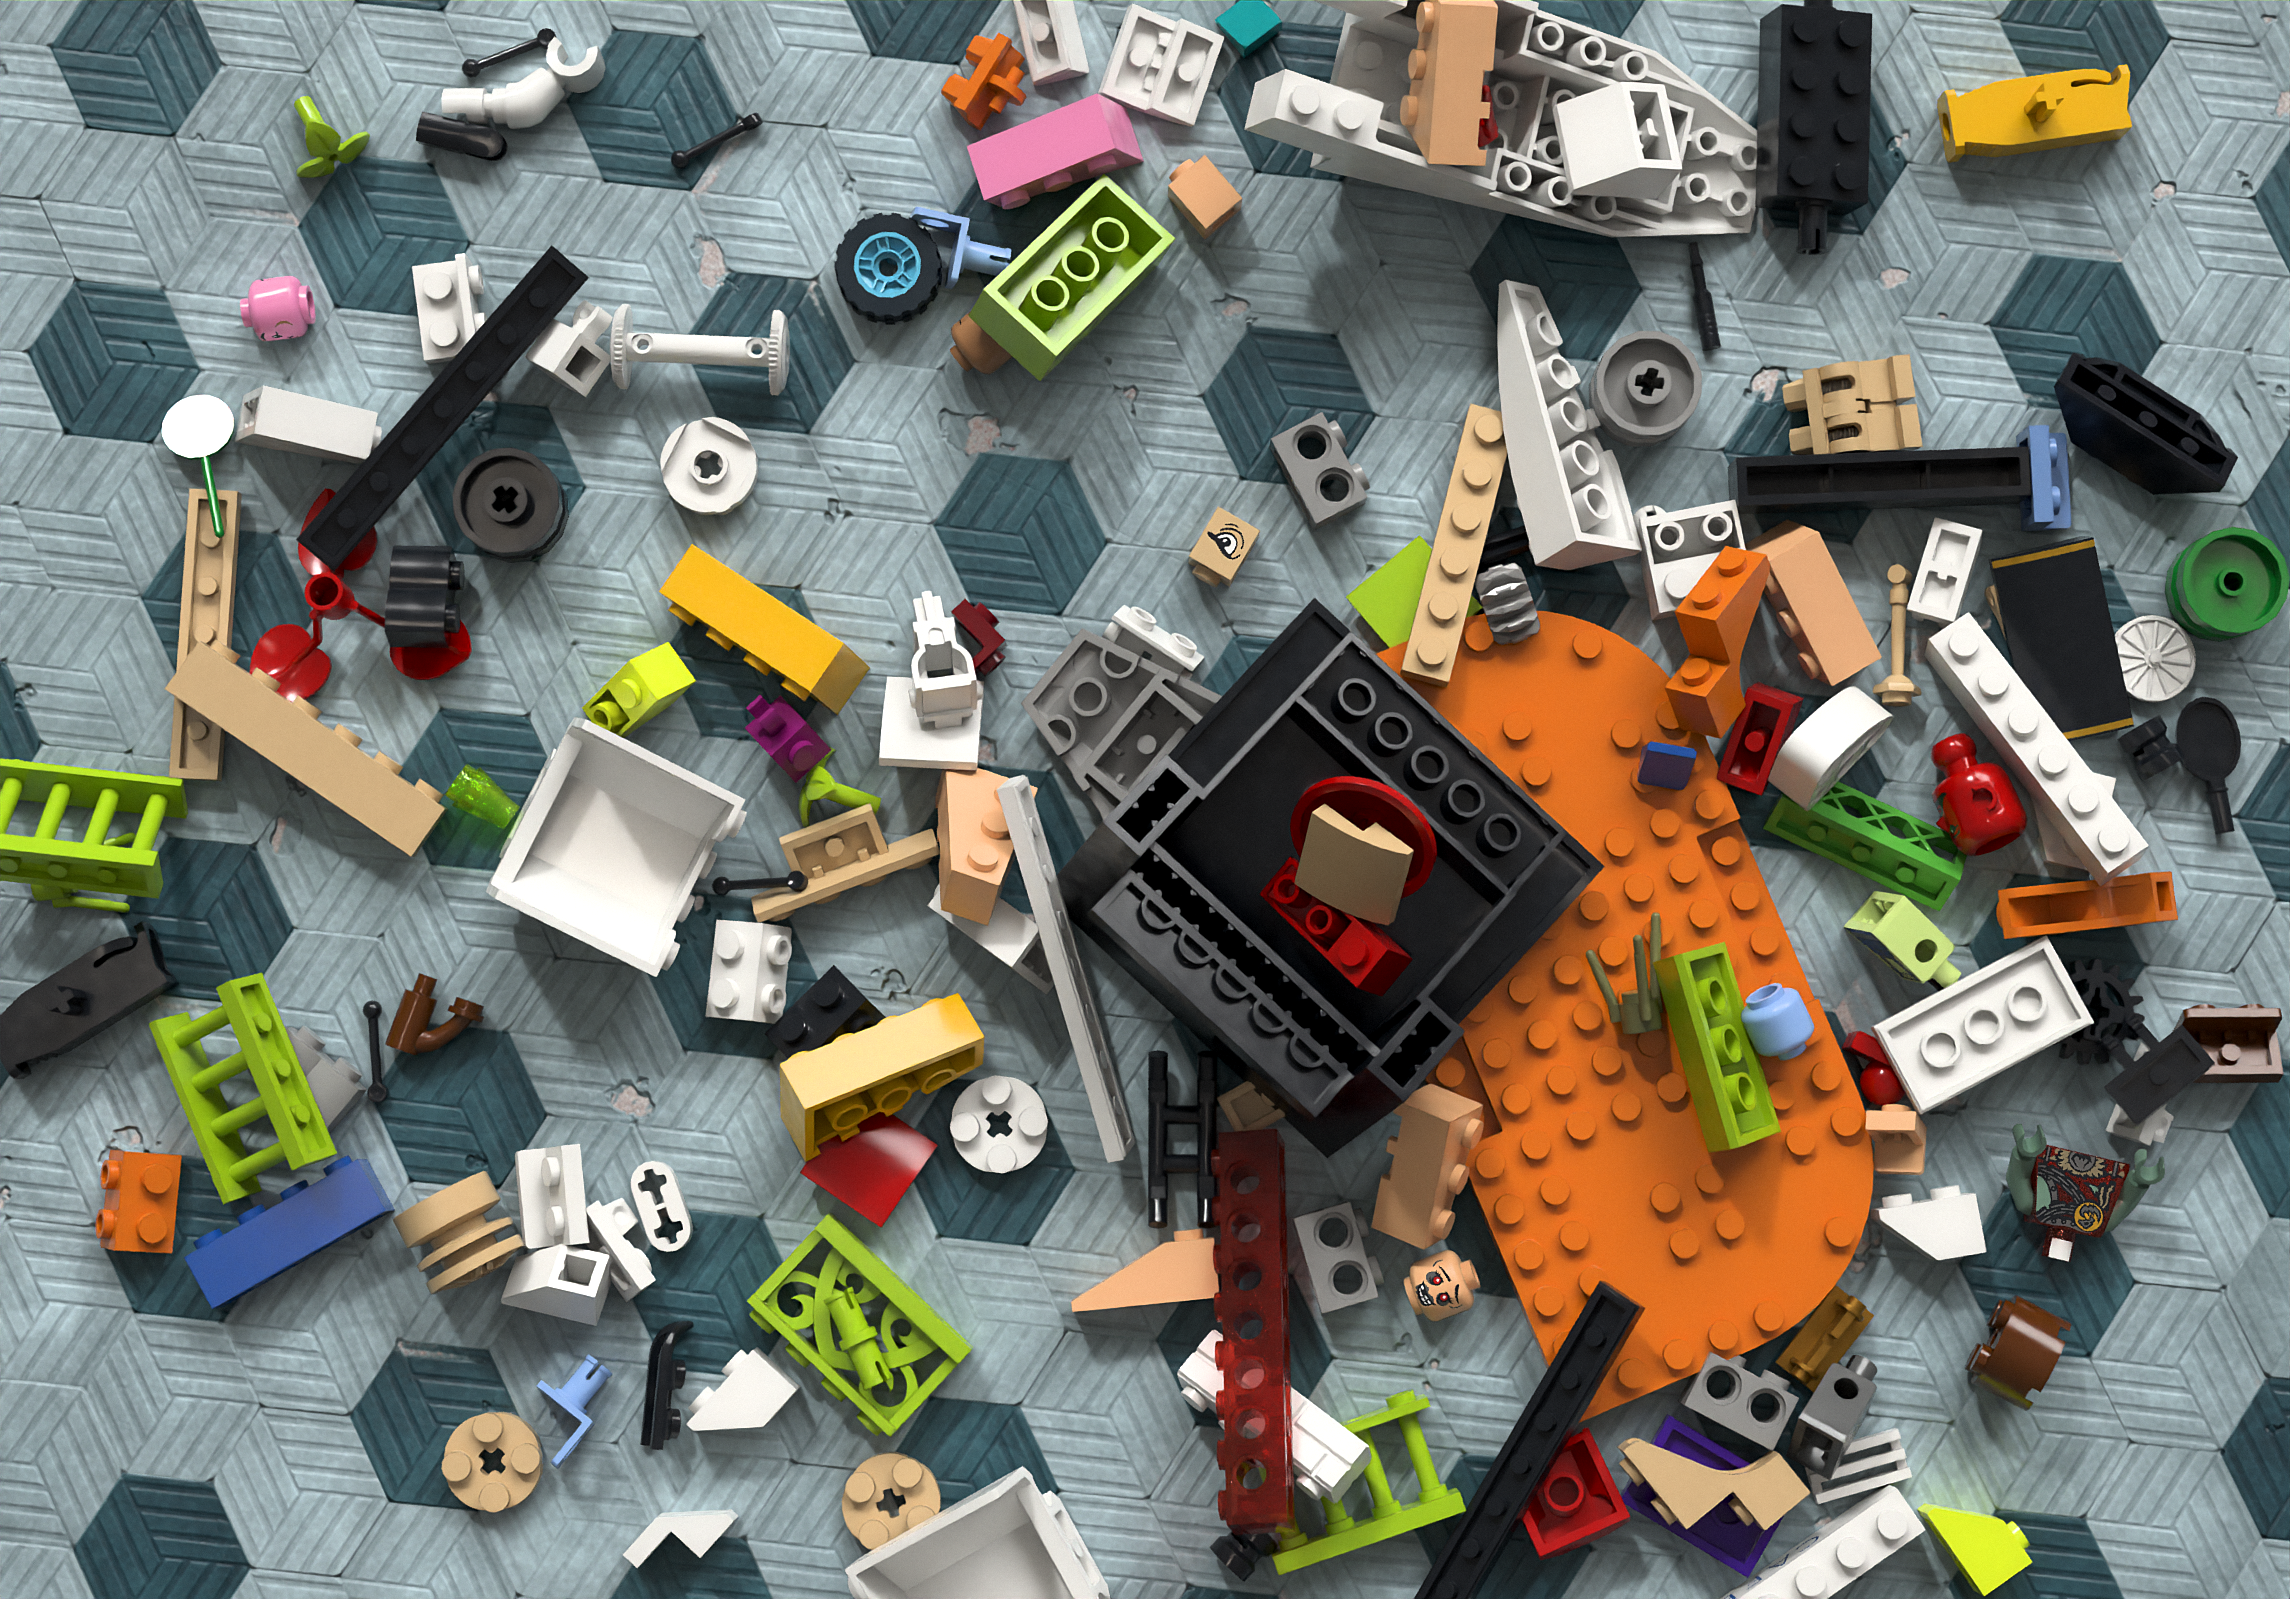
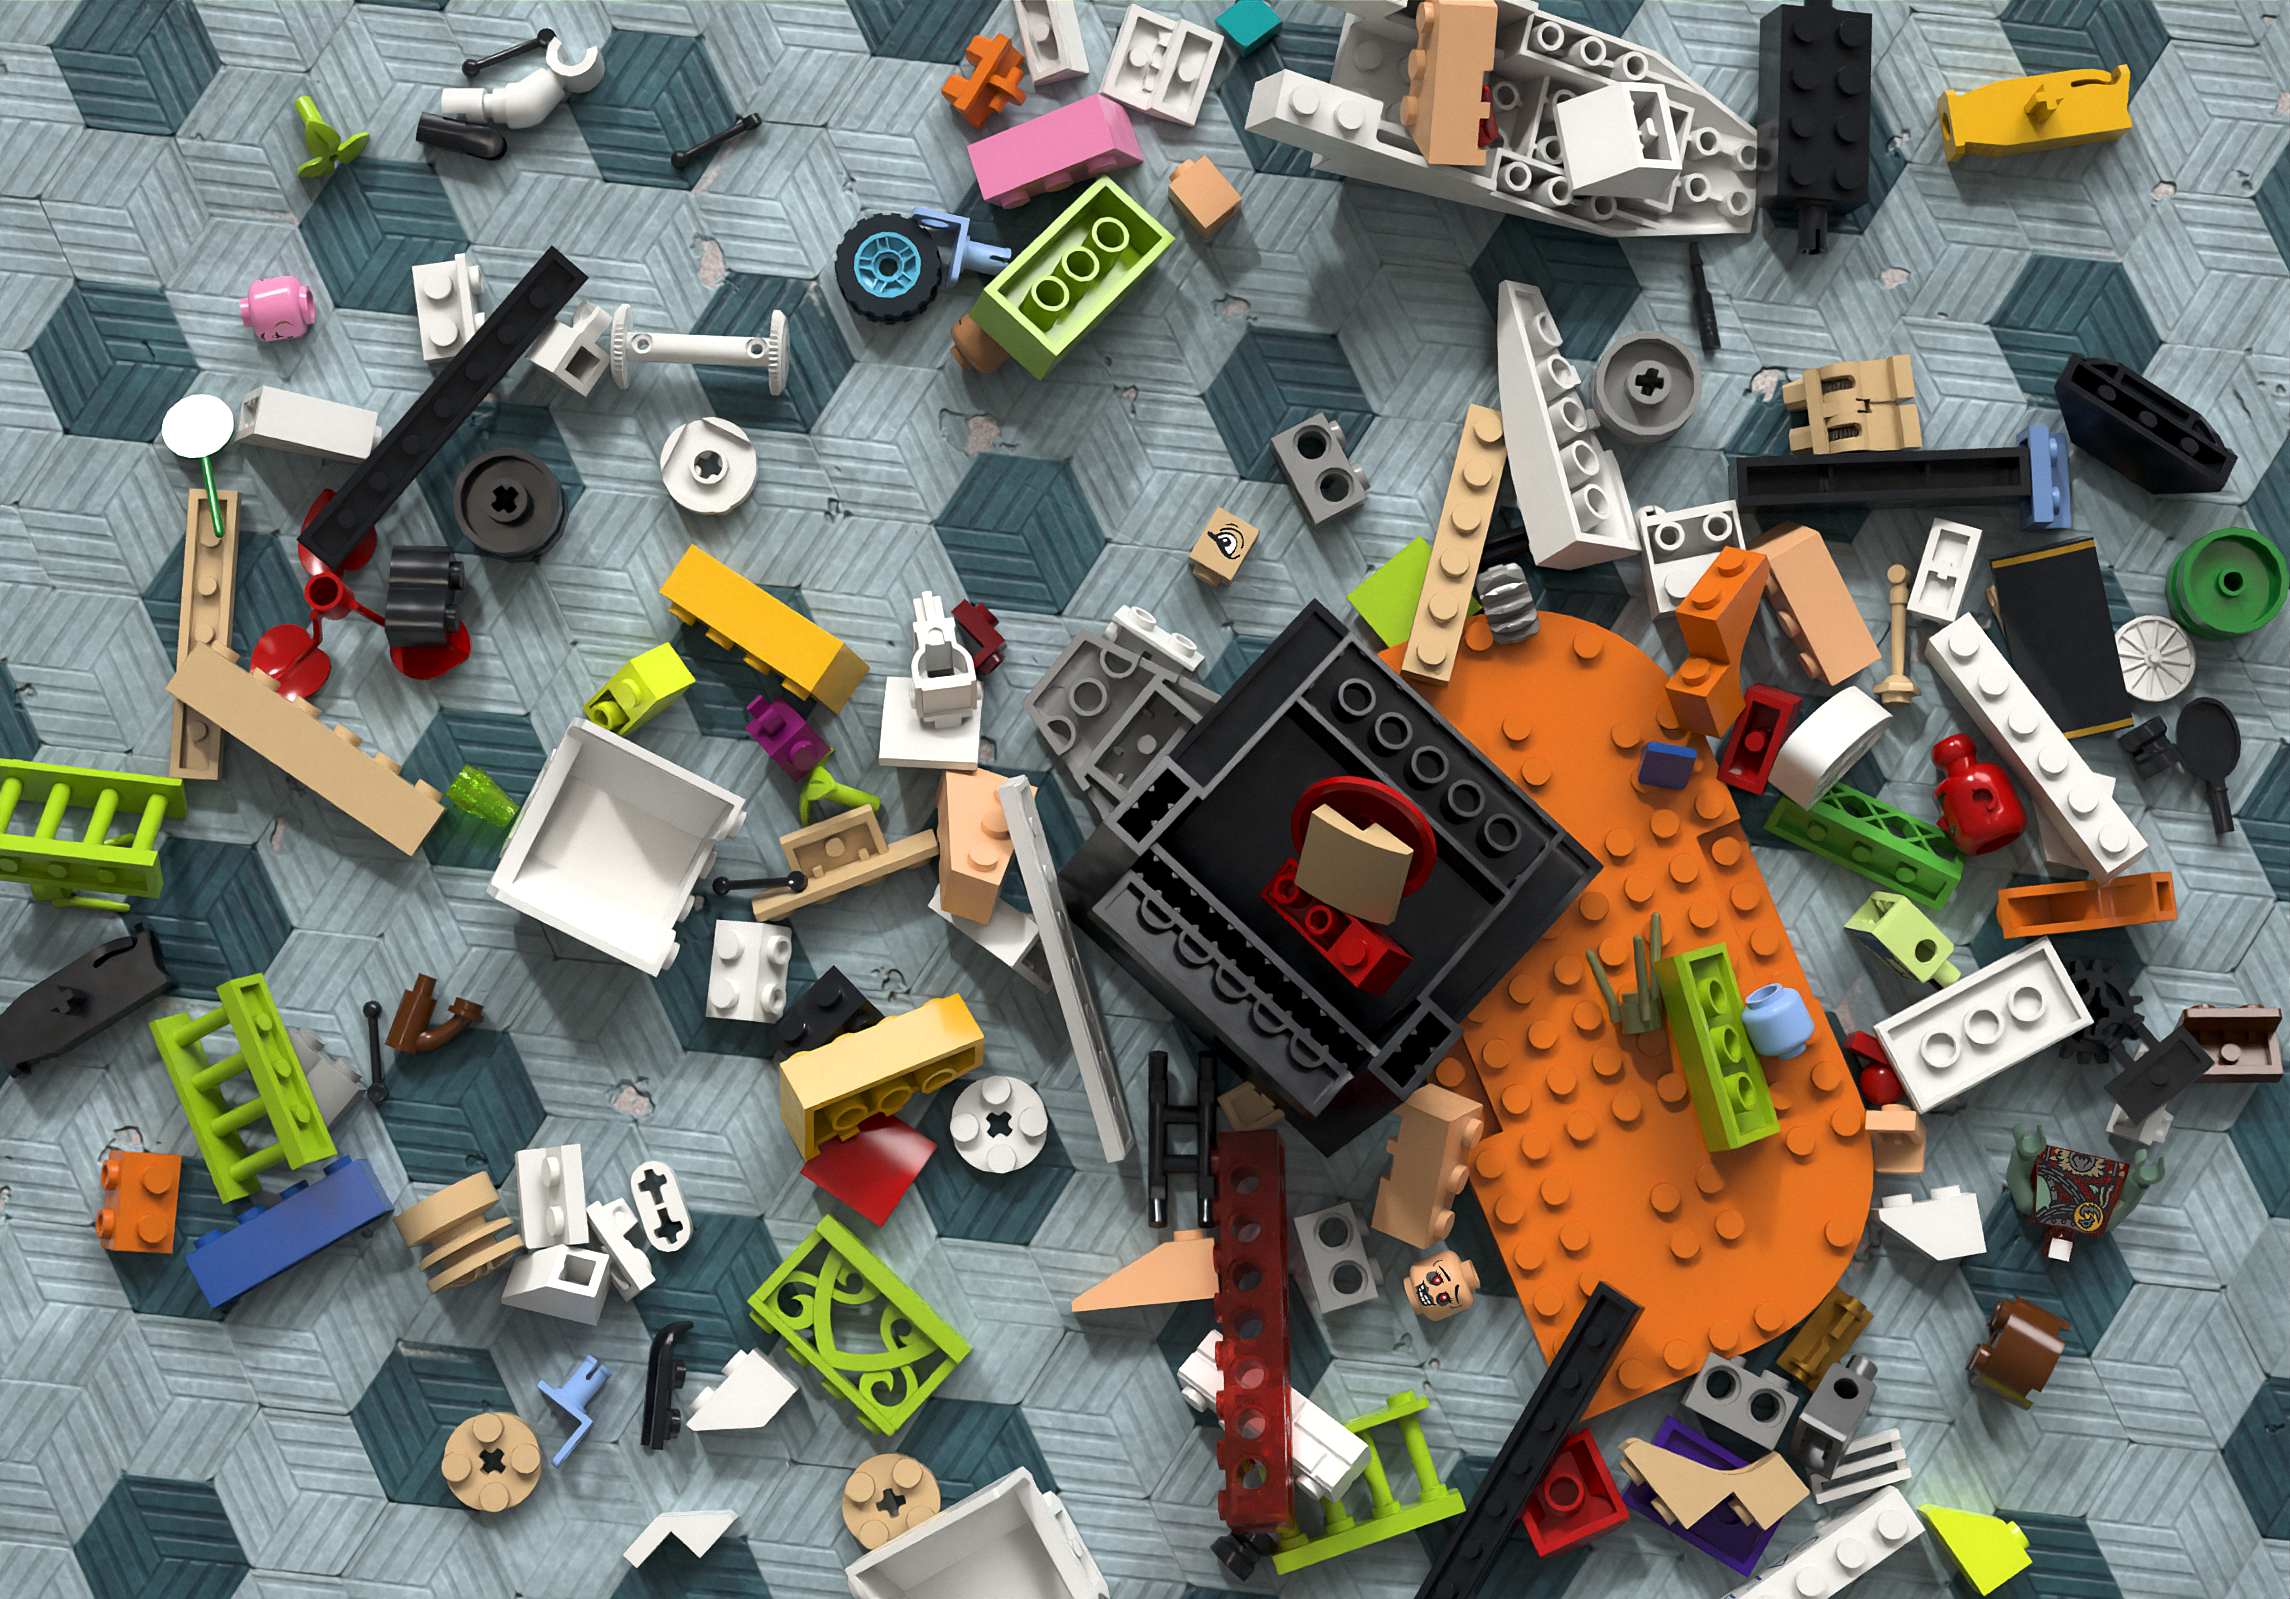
(858, 1338): lime pin -> none

